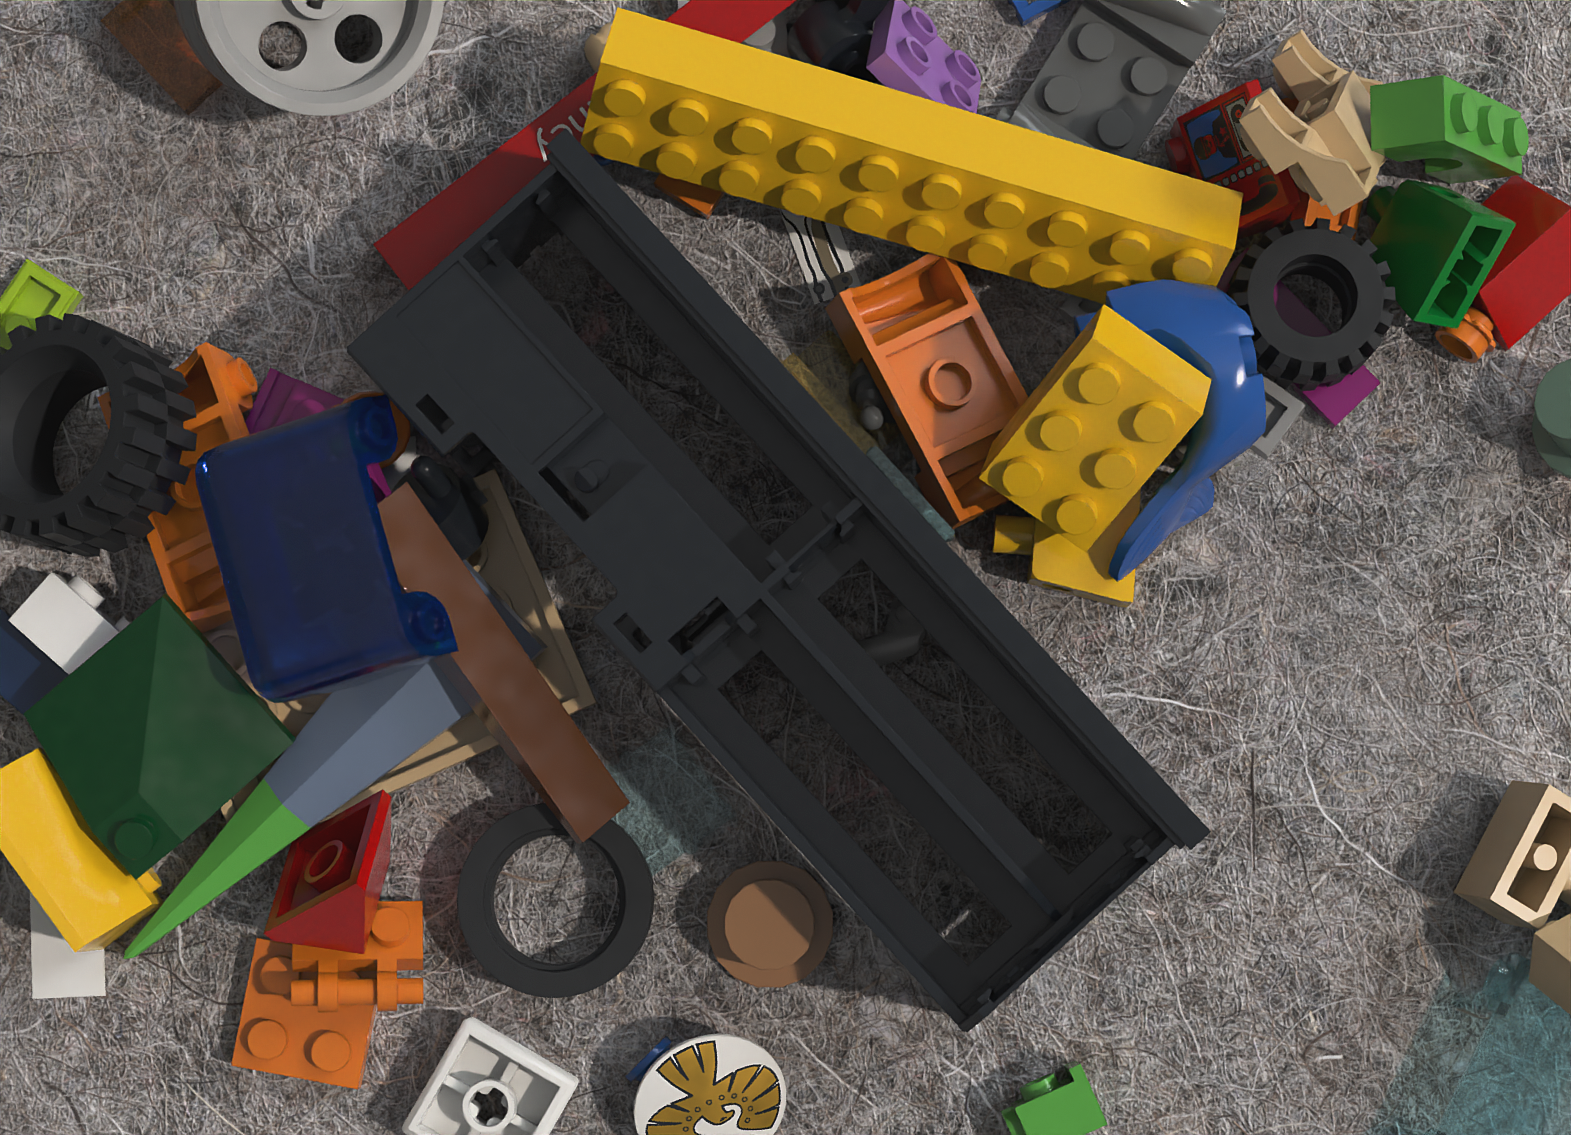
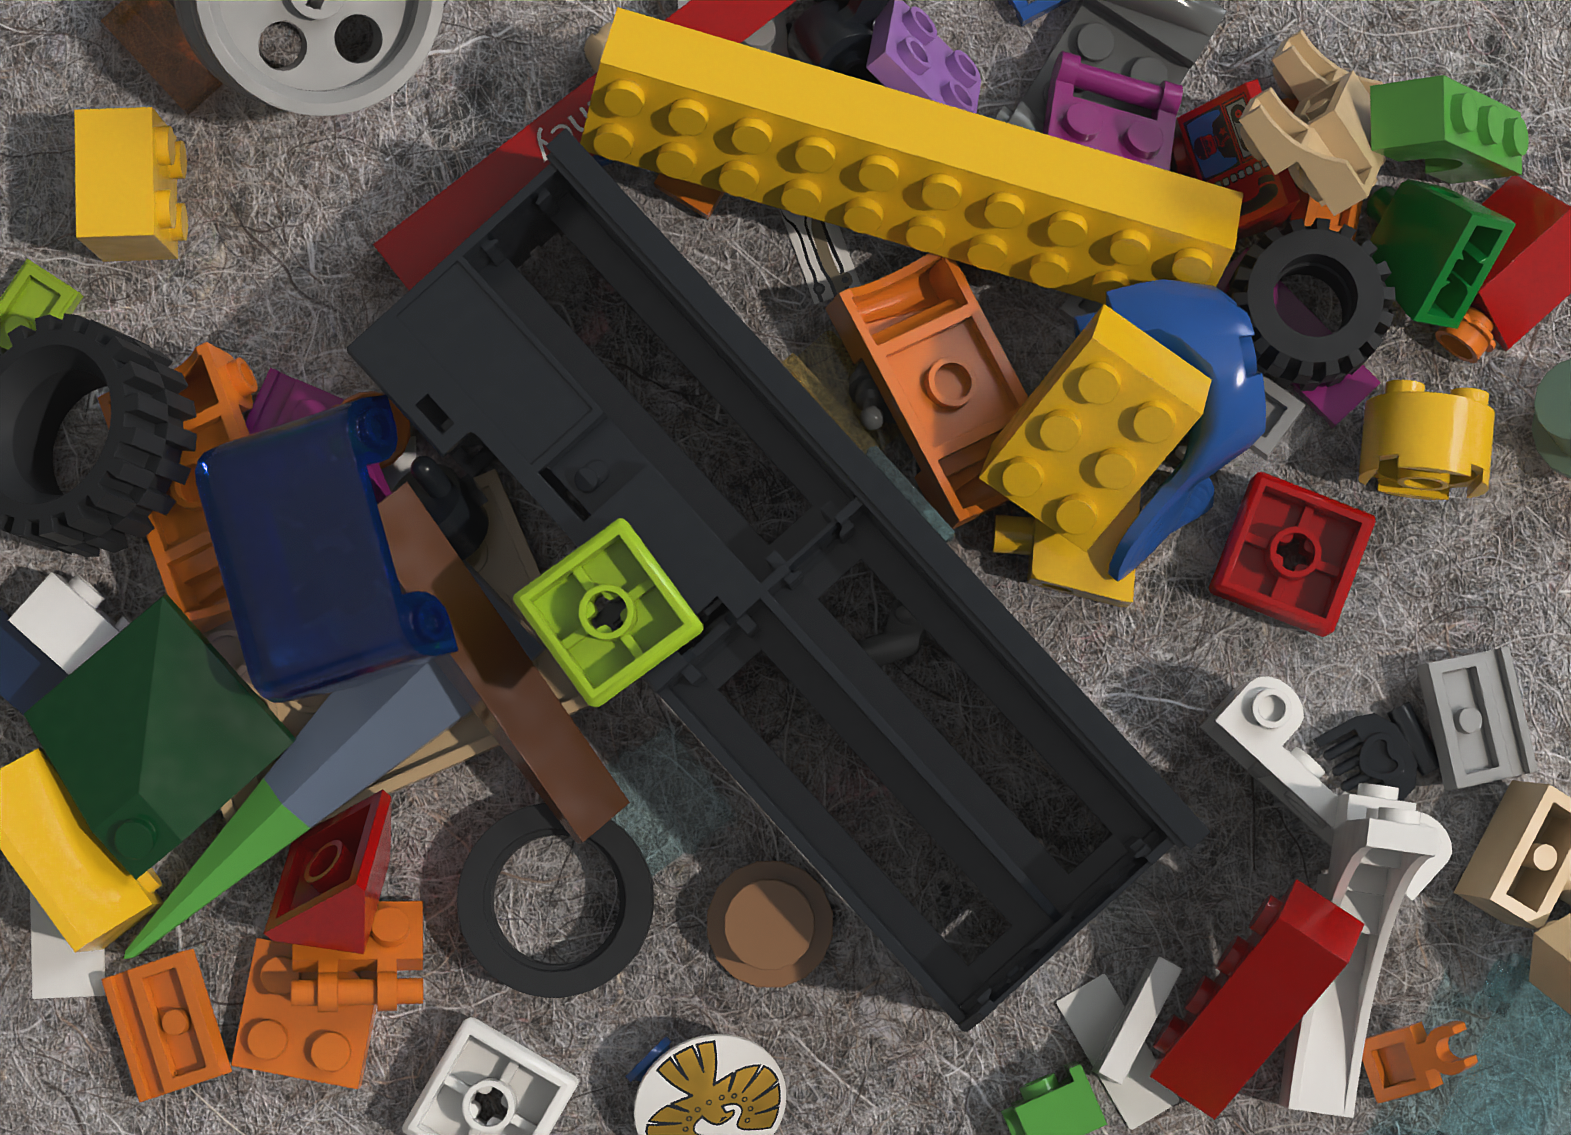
(128, 184): none -> yellow brick
(166, 1025): none -> orange plate
(563, 607): none -> lime brick
(1092, 1016): none -> white sticker
(1106, 127): none -> magenta plate
(1136, 1019): none -> white tile
(1252, 729): none -> white piece
(1255, 998): none -> red brick
(1329, 536): none -> red brick
(1370, 869): none -> white arch
(1387, 750): none -> black piece
(1410, 1061): none -> orange plate
(1427, 441): none -> yellow brick
(1477, 718): none -> light grey plate

